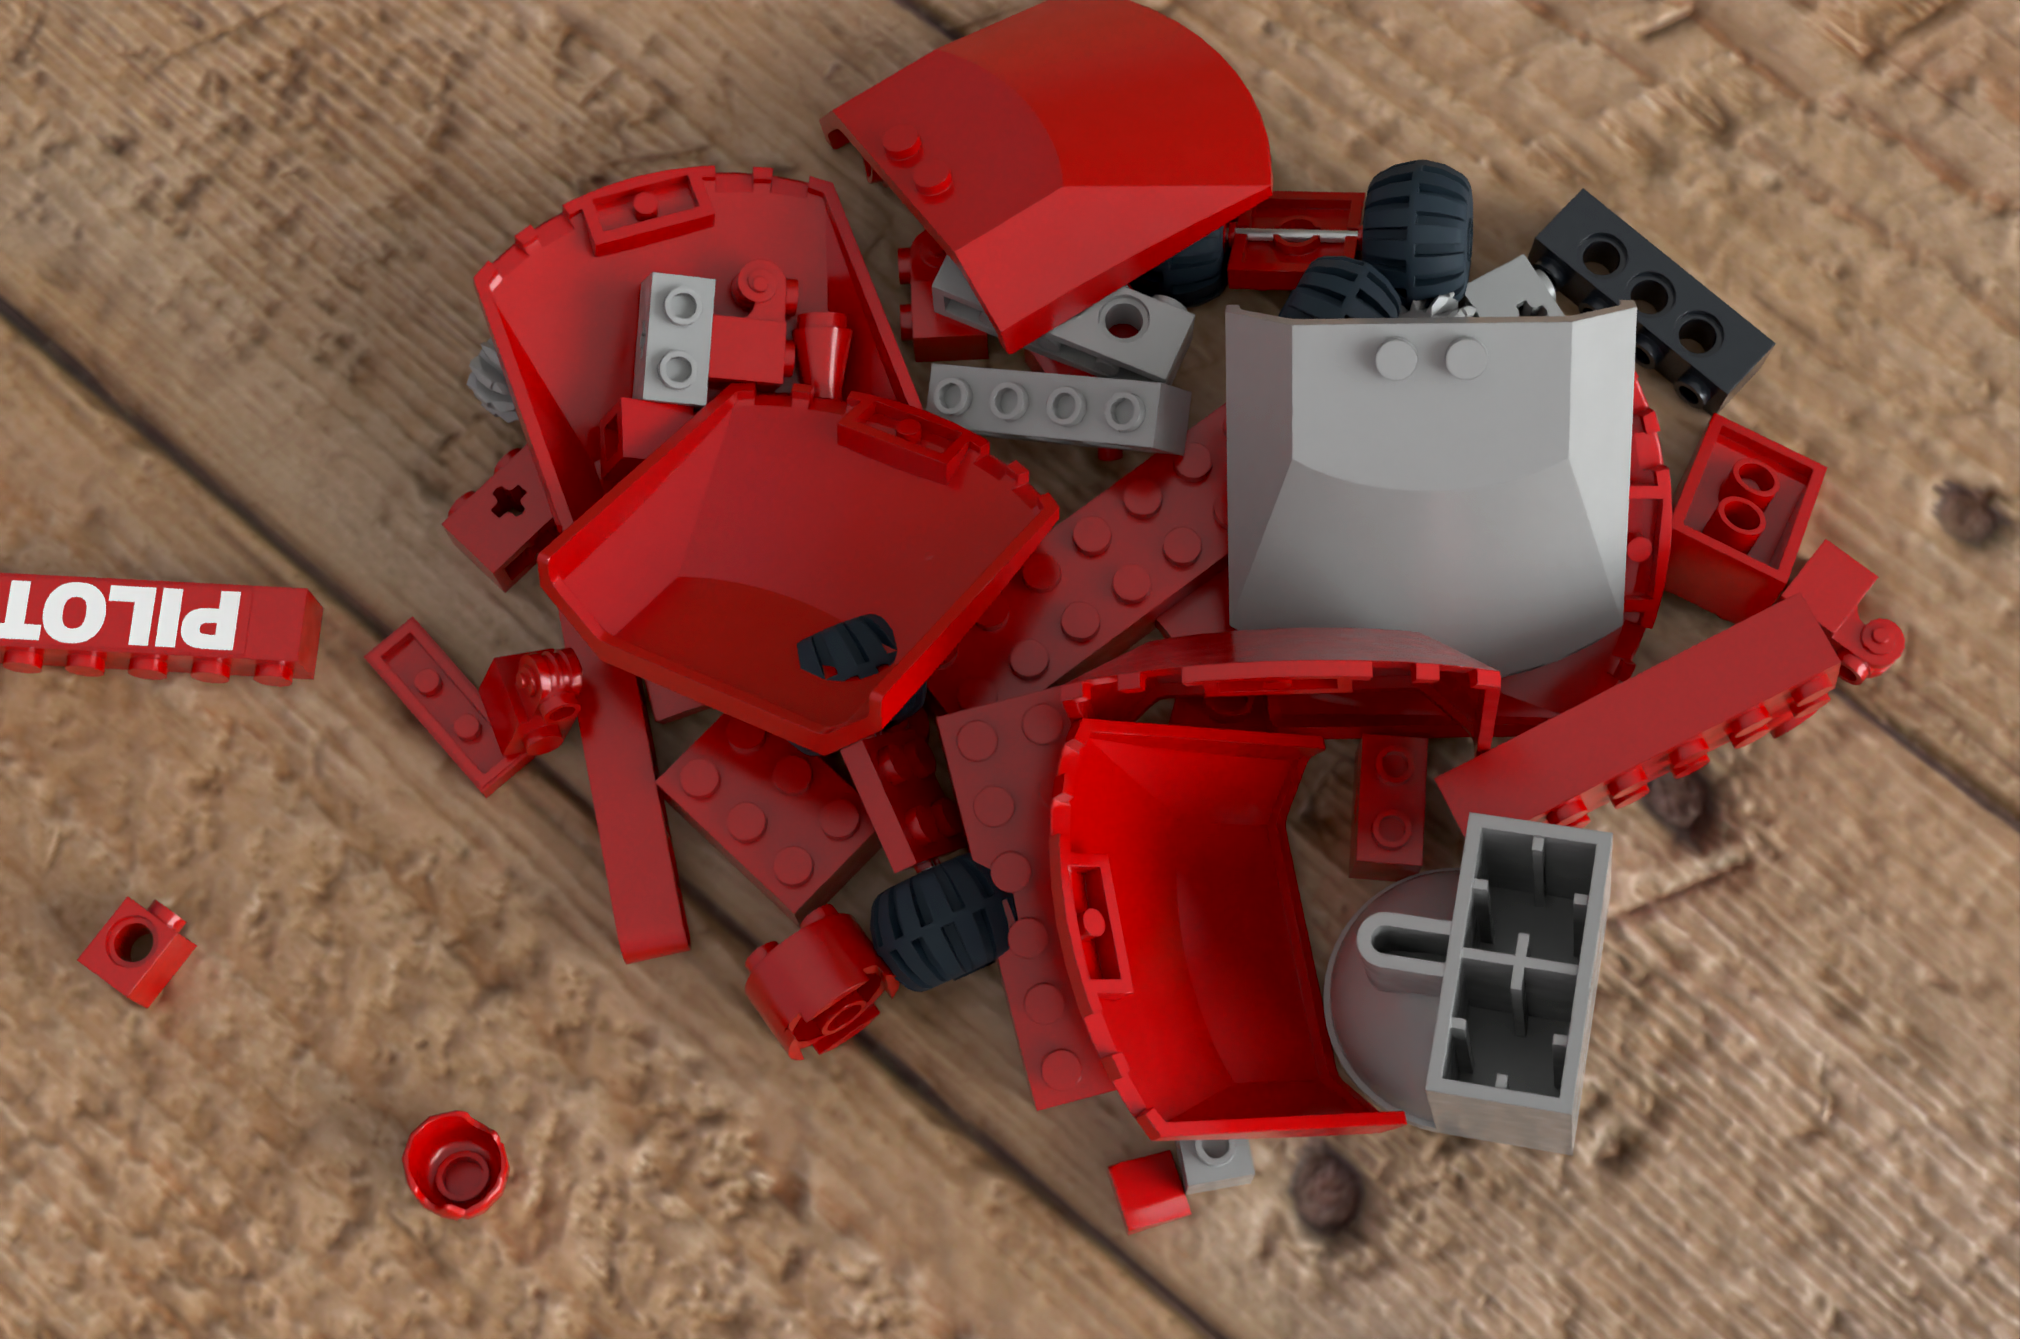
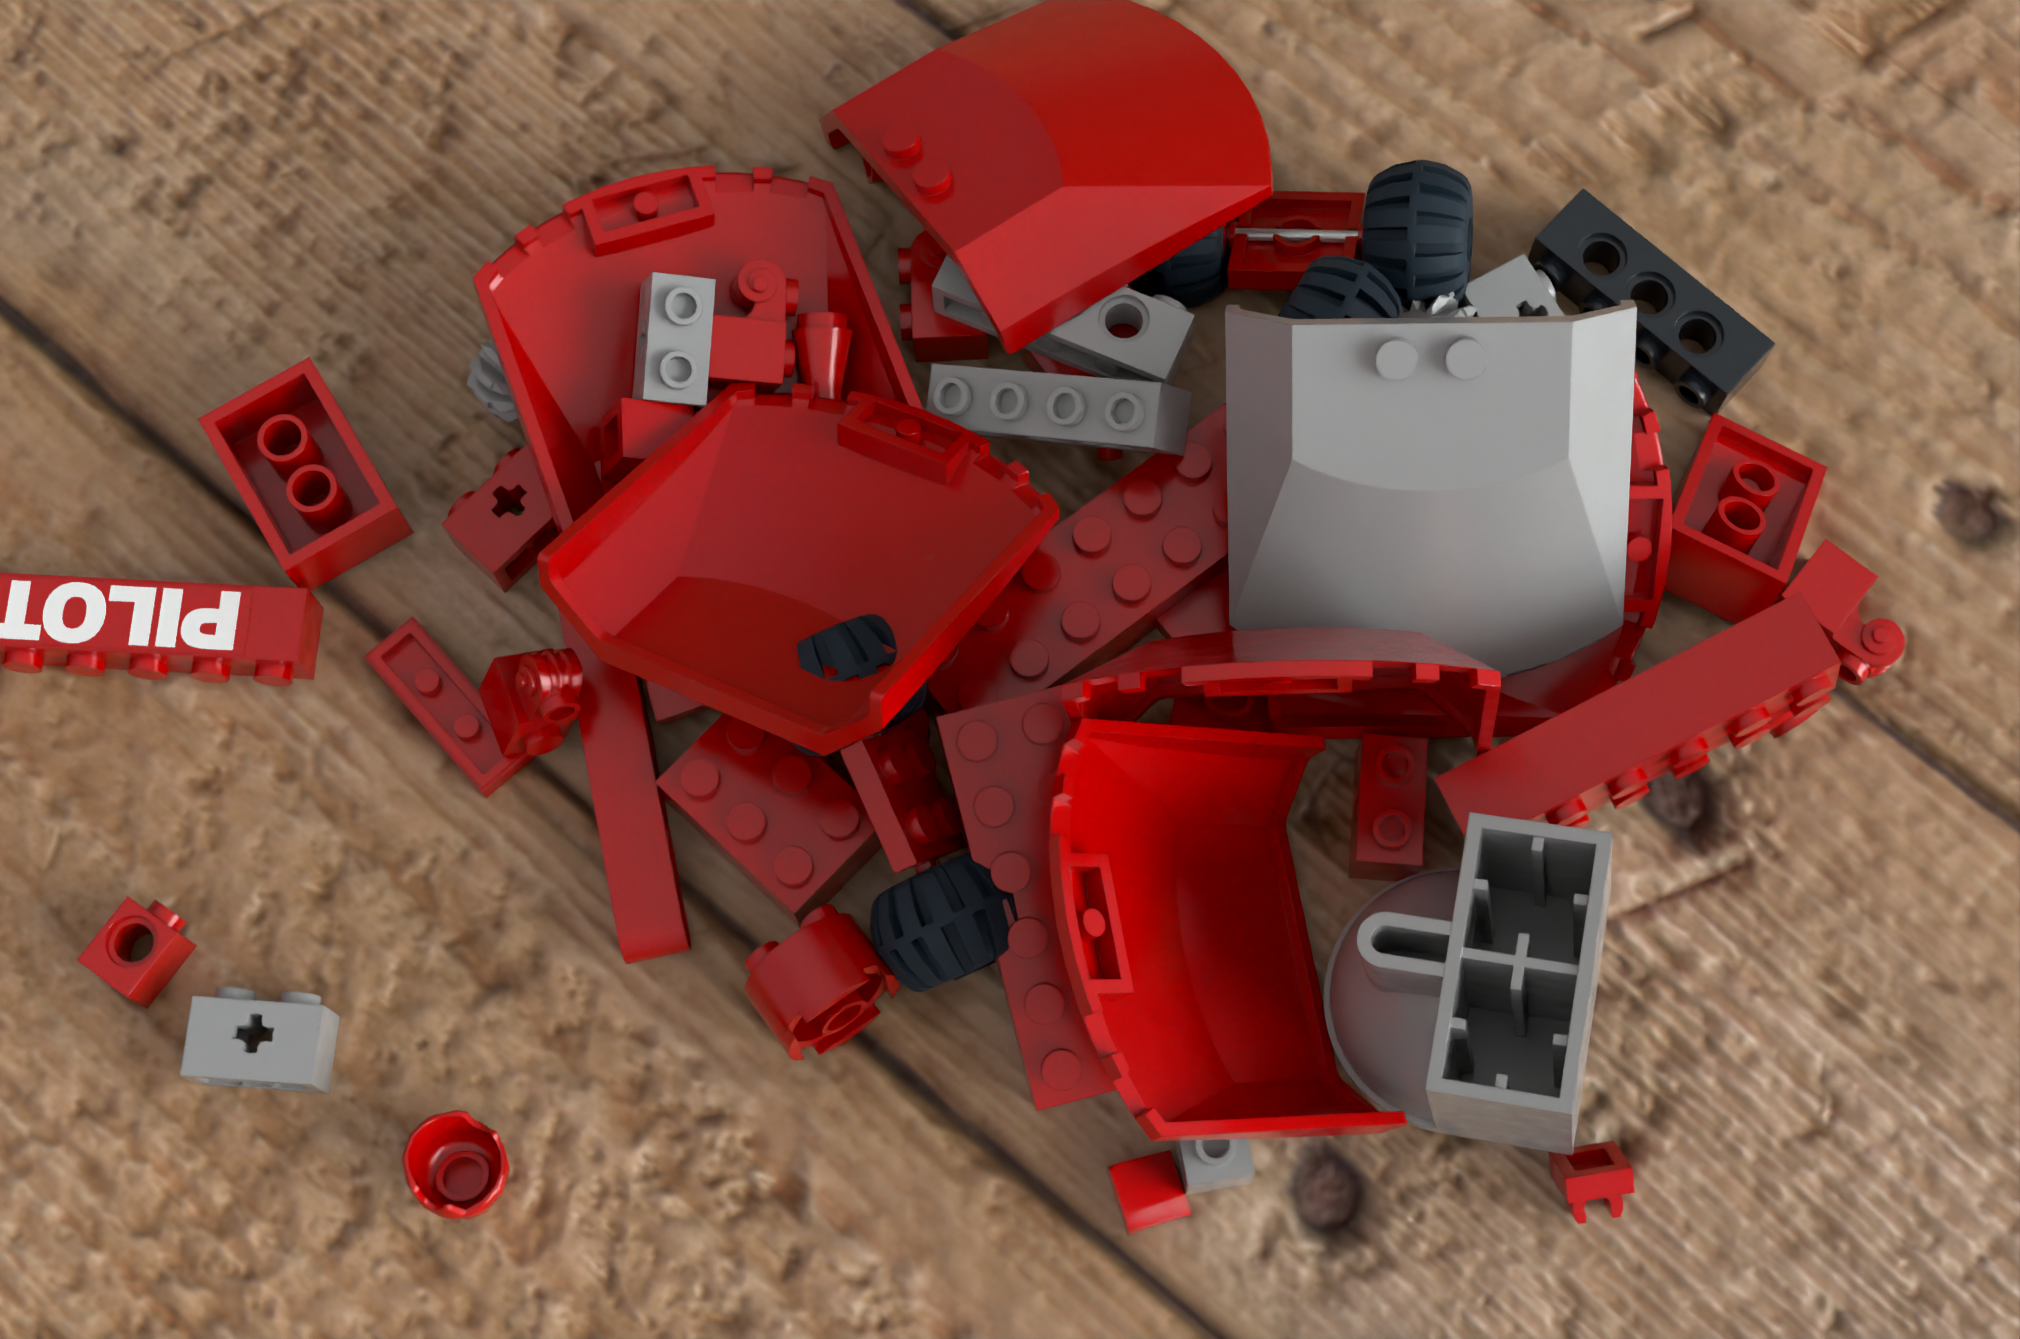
(294, 1061): none -> light grey brick
(305, 476): none -> red brick
(1592, 1174): none -> red tile

